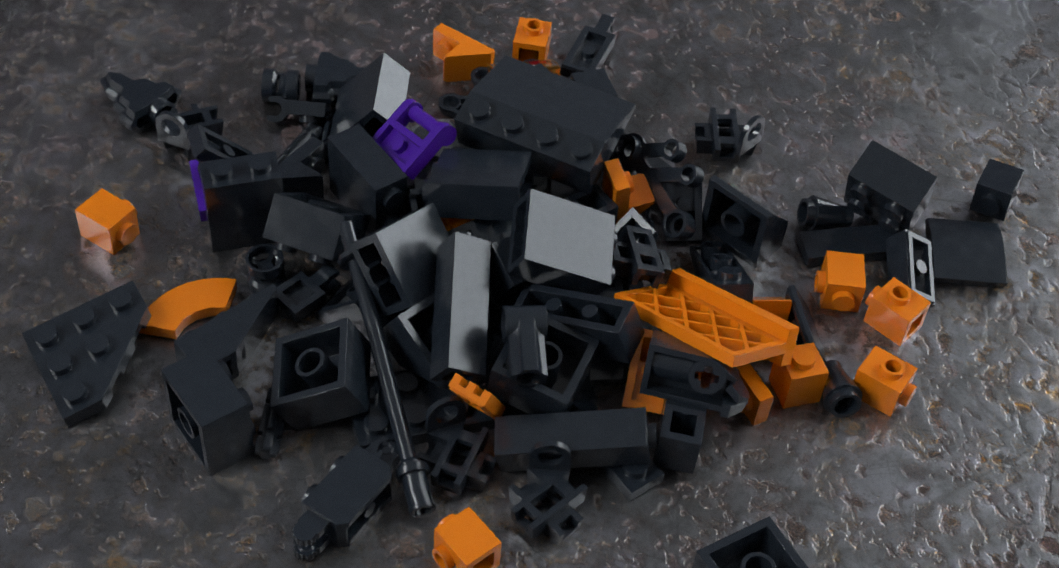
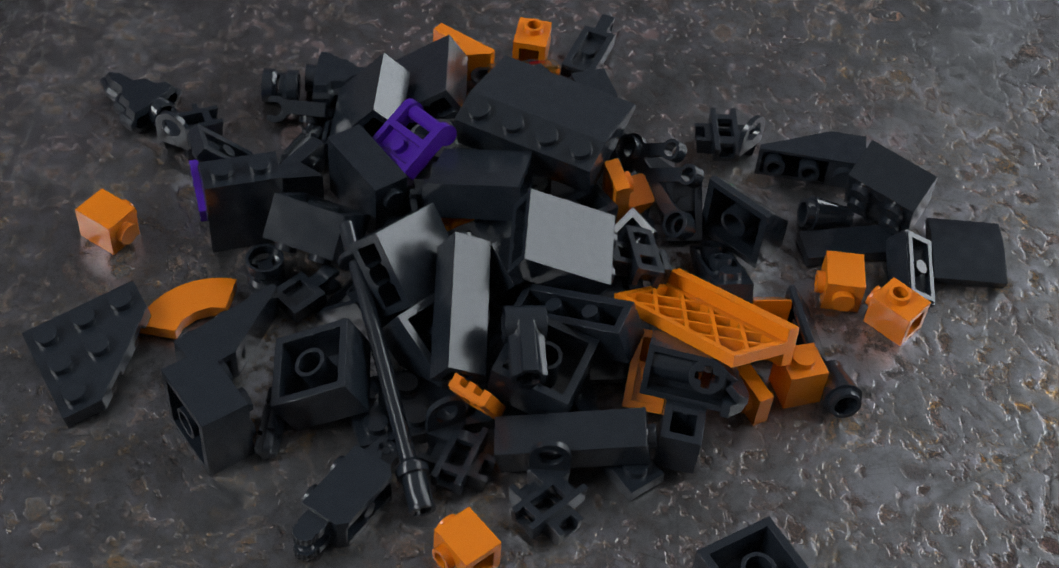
(437, 78): none -> black brick
(812, 158): none -> black slope
(885, 381): orange brick -> none
(996, 189): black brick -> none

